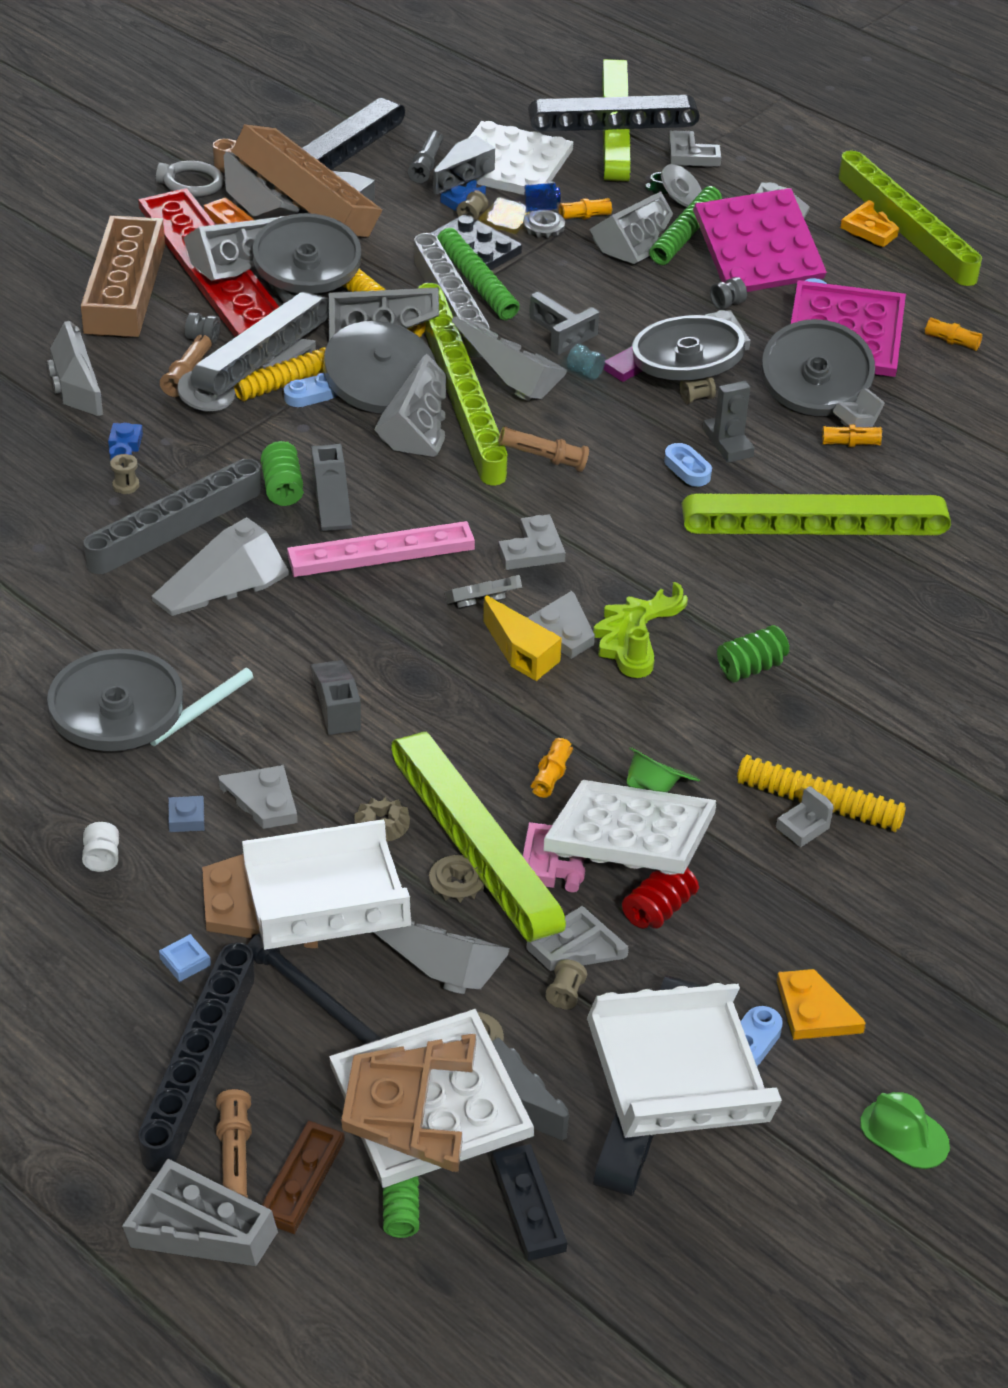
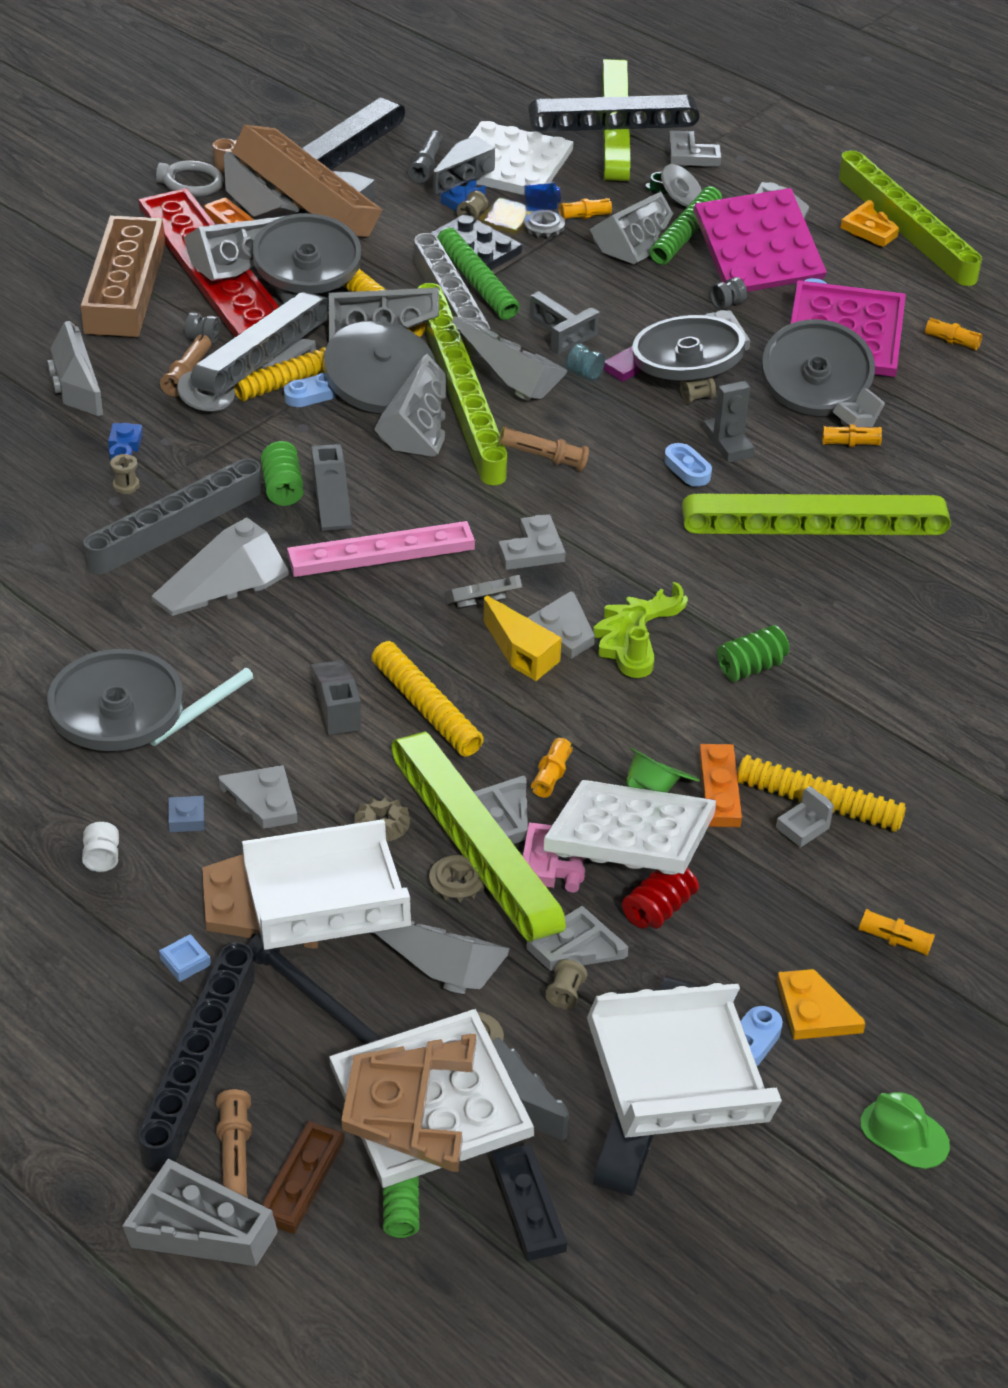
(427, 698): none -> yellow piece
(508, 806): none -> light grey wing
(721, 783): none -> orange plate
(896, 932): none -> light orange pin

